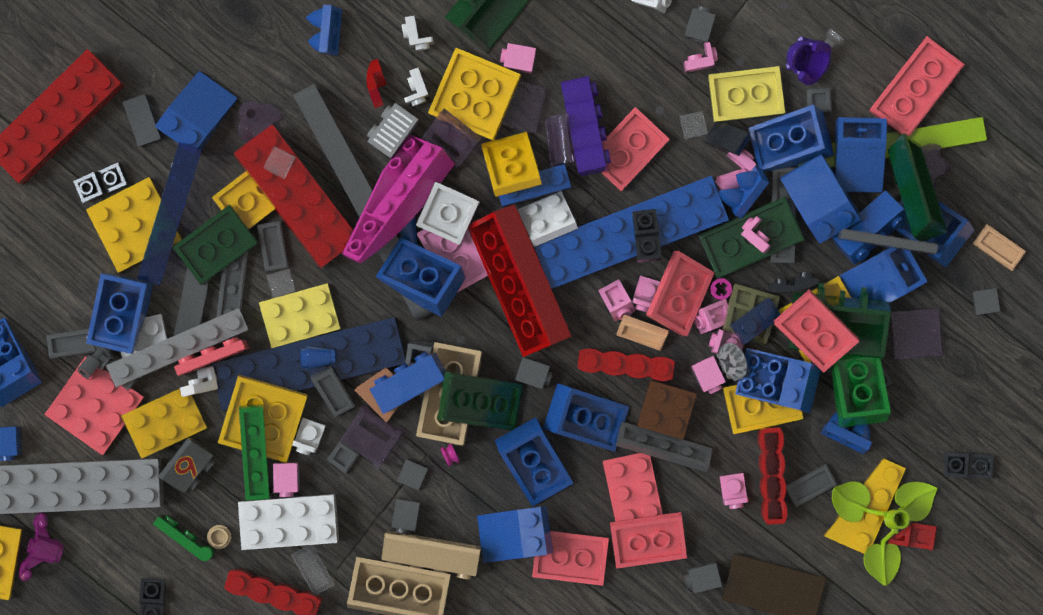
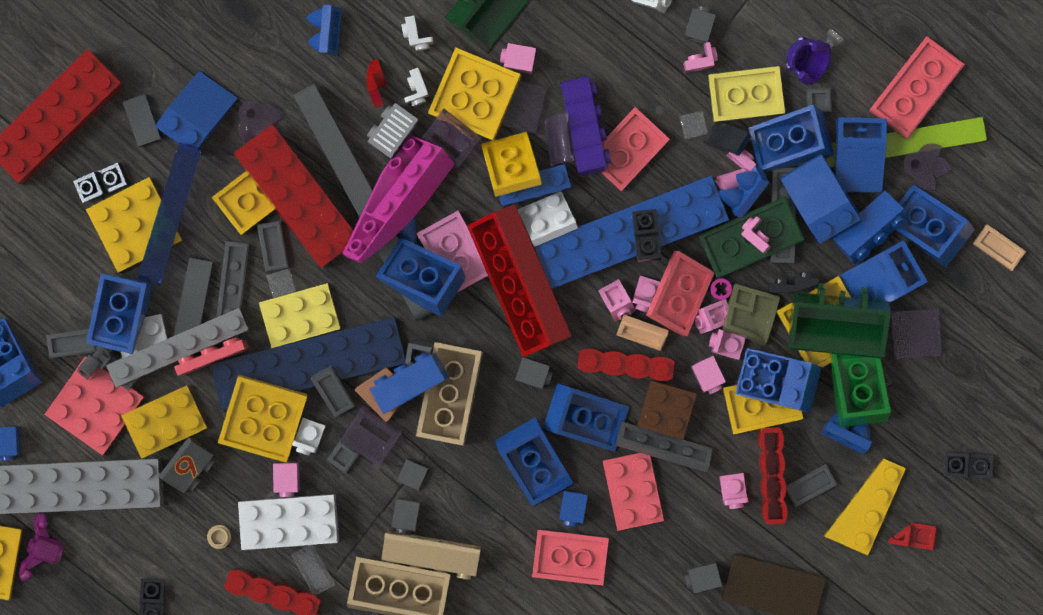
(184, 538): green plate -> none
(206, 382): white bracket -> none
(215, 244): dark green tile -> none
(254, 452): green plate -> none
(279, 162): clear tile -> none
(316, 357): blue cone -> none
(447, 213): white plate -> none
(450, 454): dark pink bush -> none
(479, 401): dark green tile -> none
(515, 534): blue slope -> none
(573, 508): none -> blue brick
(648, 540): coral plate -> none
(737, 359): light grey gear -> none
(755, 320): dark blue plate -> none
(816, 331): coral plate -> none
(887, 241): dark grey tile -> none
(915, 504): lime plant -> none
(916, 189): dark green piece -> none
(986, 301): dark grey tile -> none

